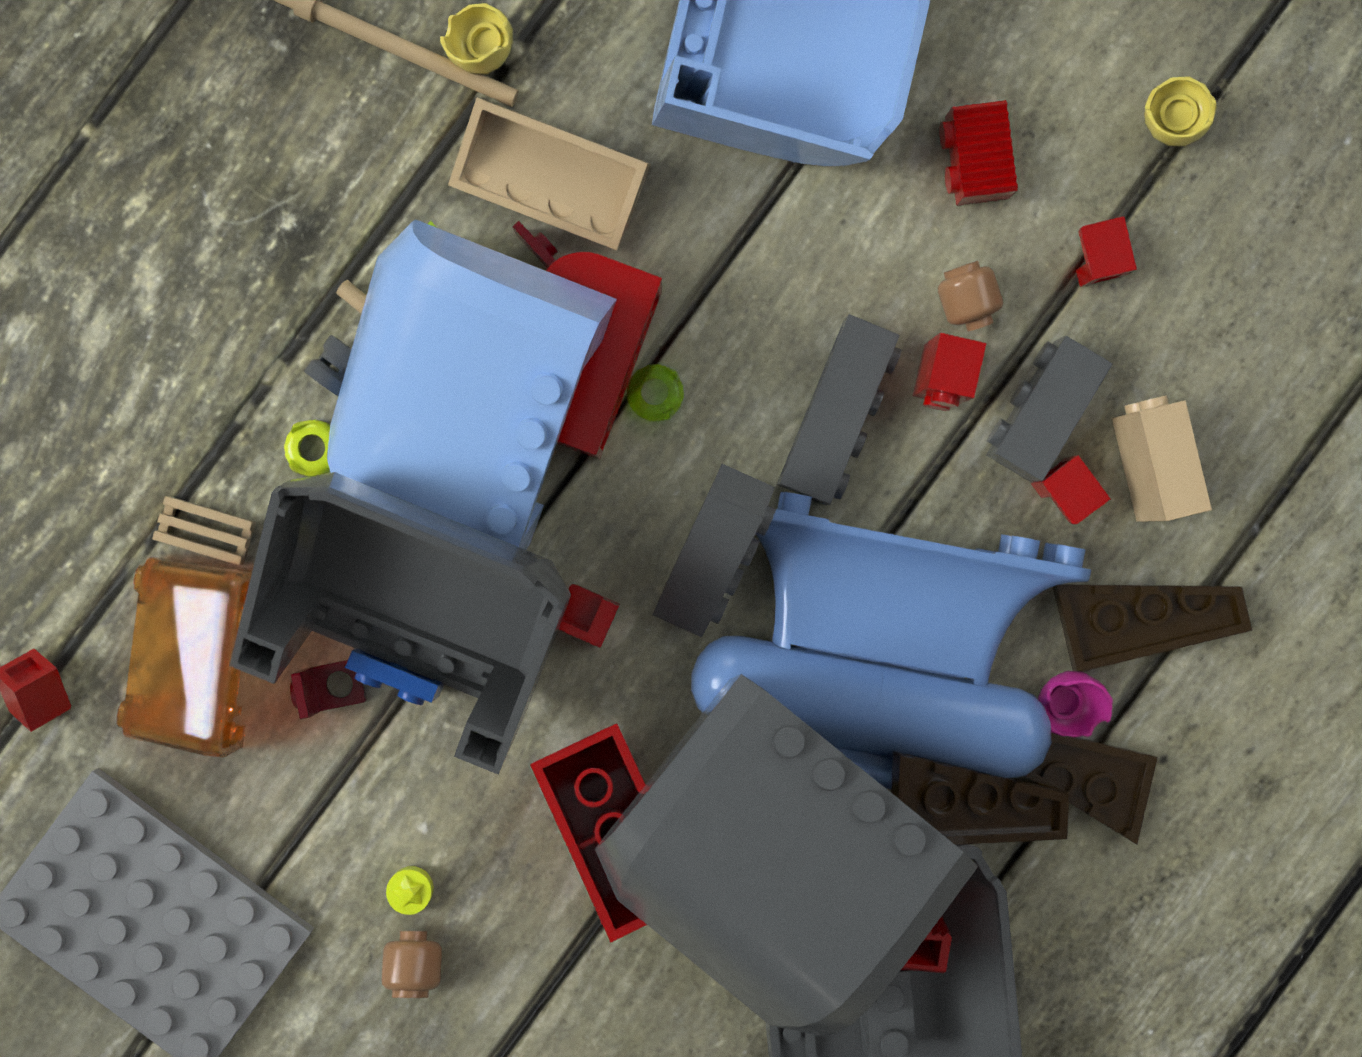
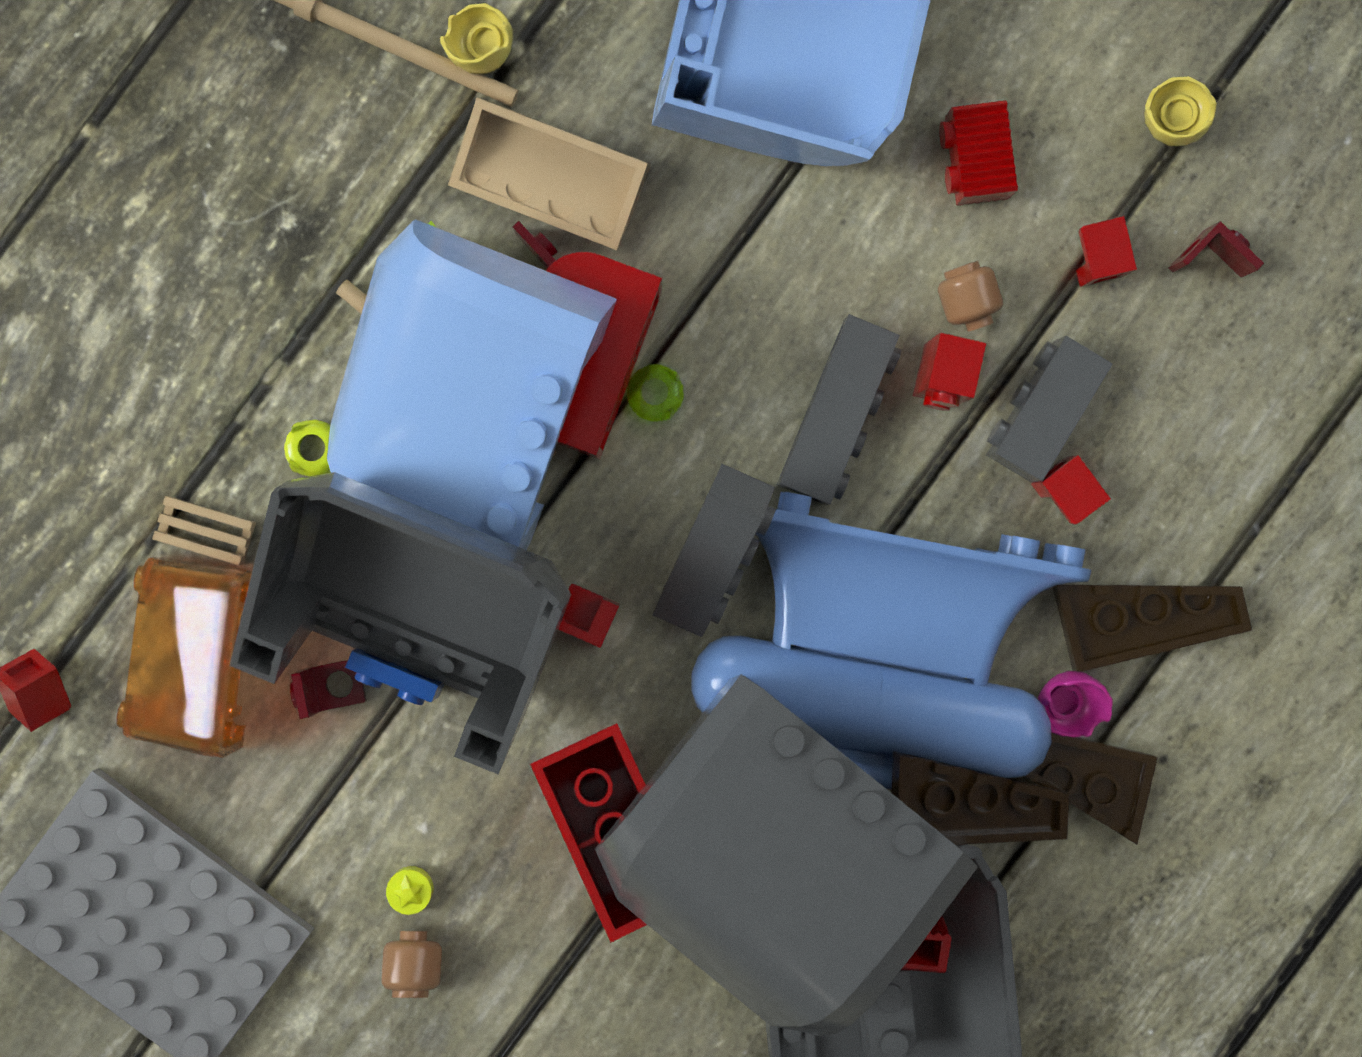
(319, 369): dark grey wheel -> none
(1161, 460): tan brick -> none
(1227, 244): none -> dark red bracket

